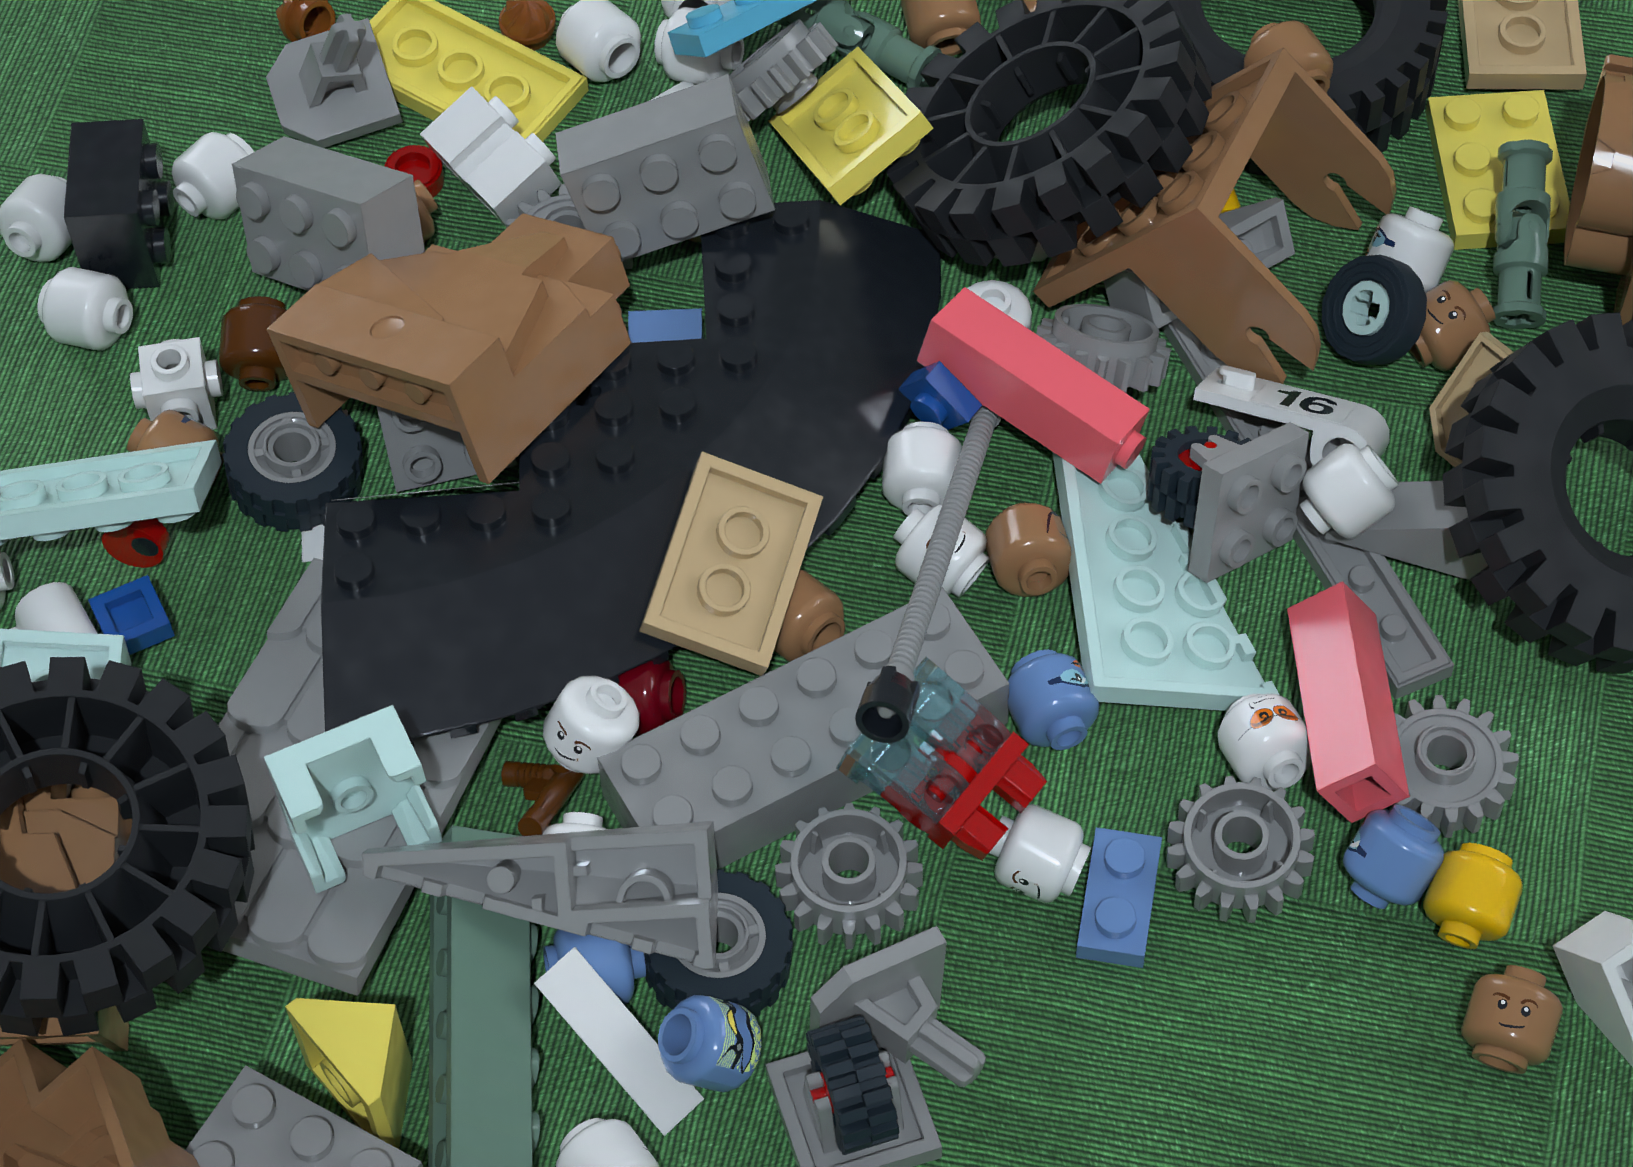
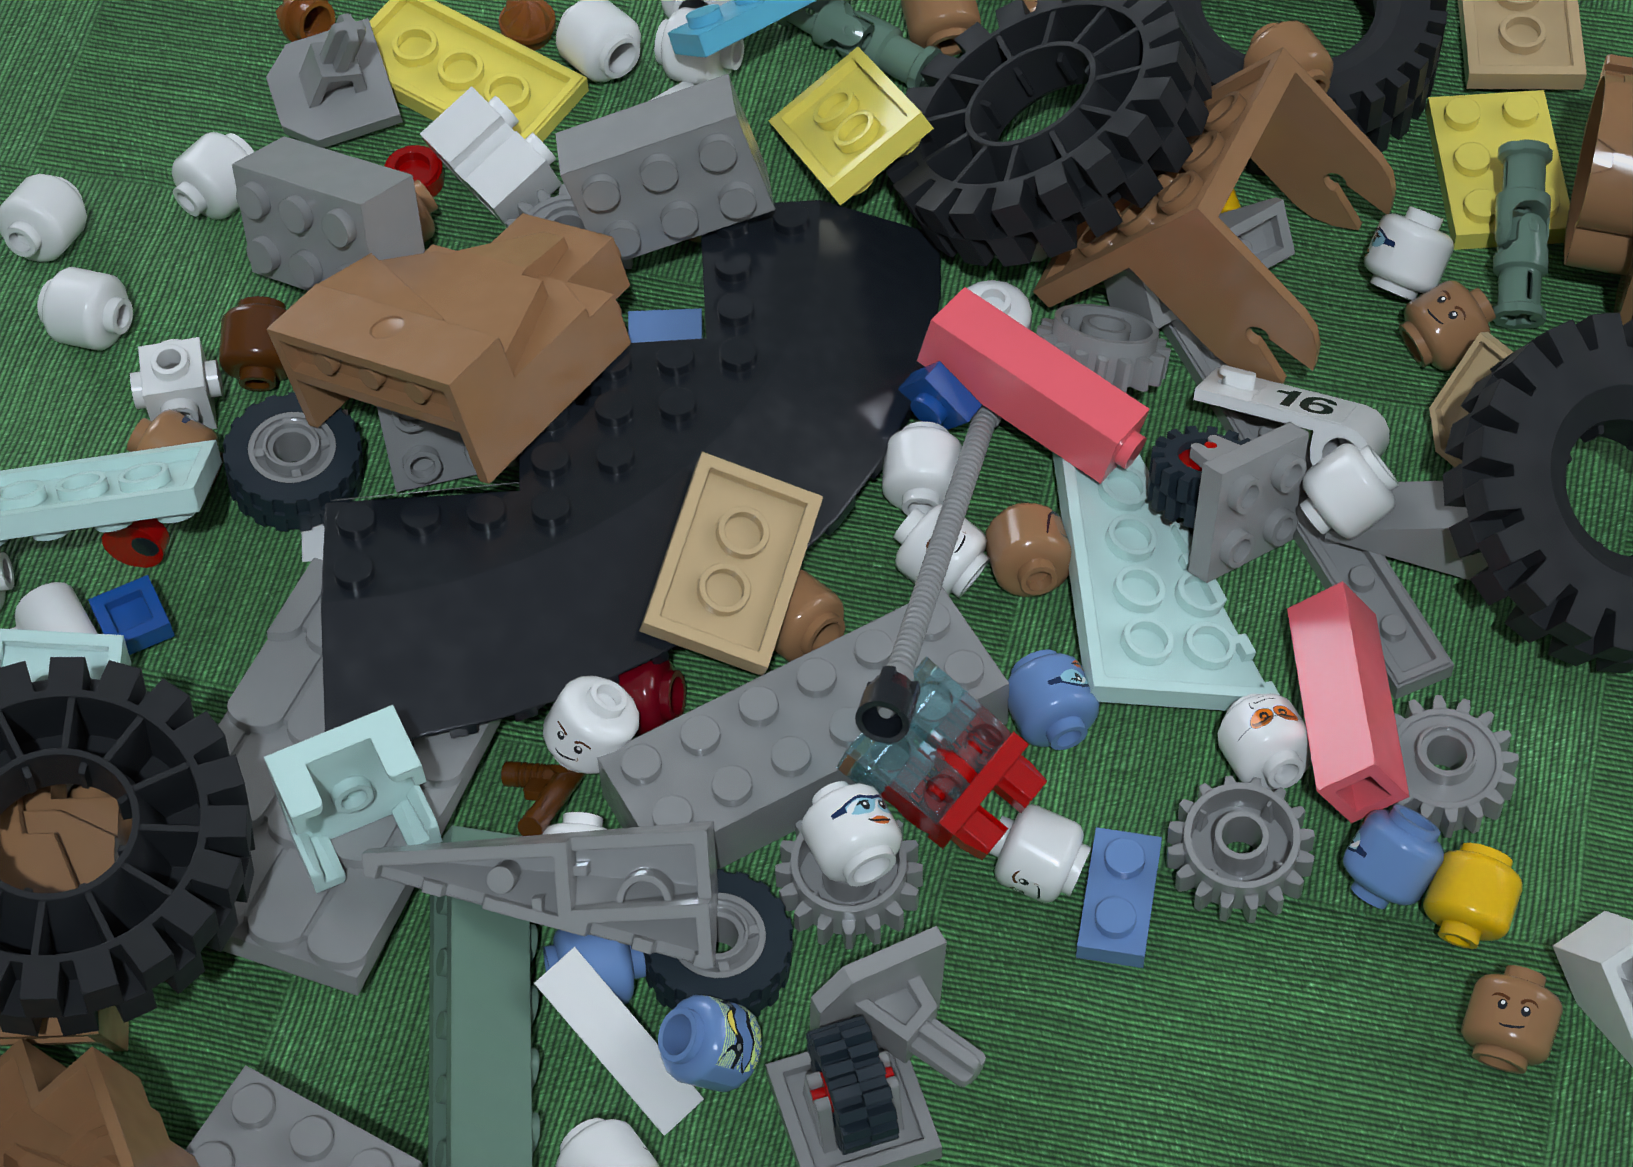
(118, 201): black brick -> none
(358, 1058): light yellow slope -> none
(782, 68): light grey gear -> none
(851, 833): none -> white head
(1400, 314): black bush -> none

